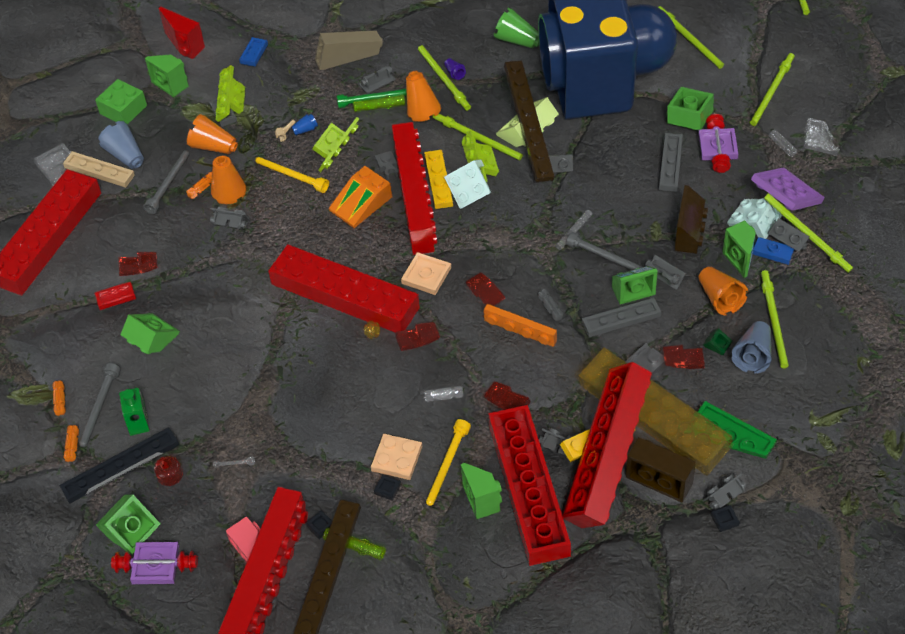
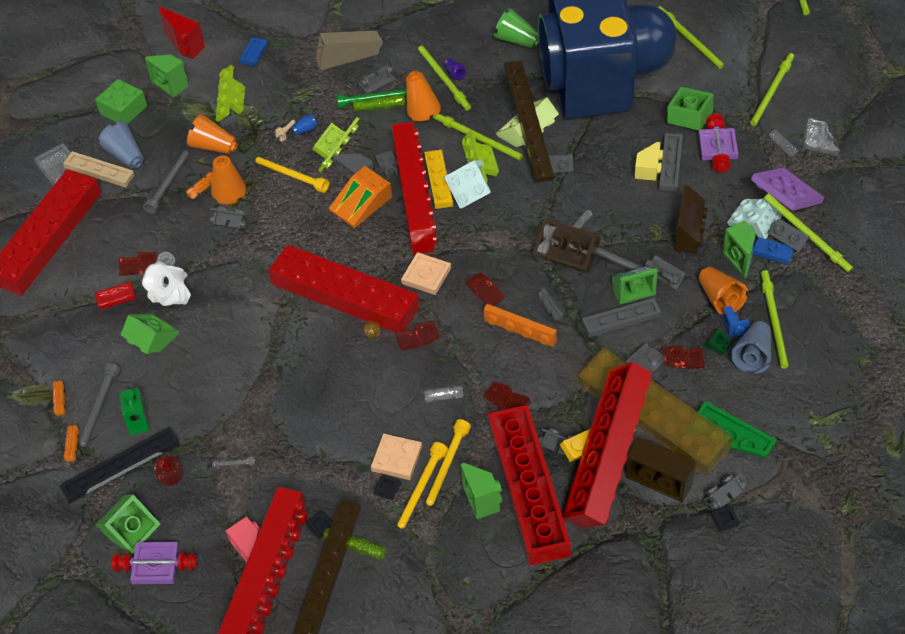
(158, 291): none -> white piece
(167, 258): none -> light grey plate
(351, 163): none -> dark grey slope
(437, 451): none -> yellow piece
(567, 245): none -> dark brown brick
(647, 162): none -> light yellow slope
(732, 324): none -> blue bracket

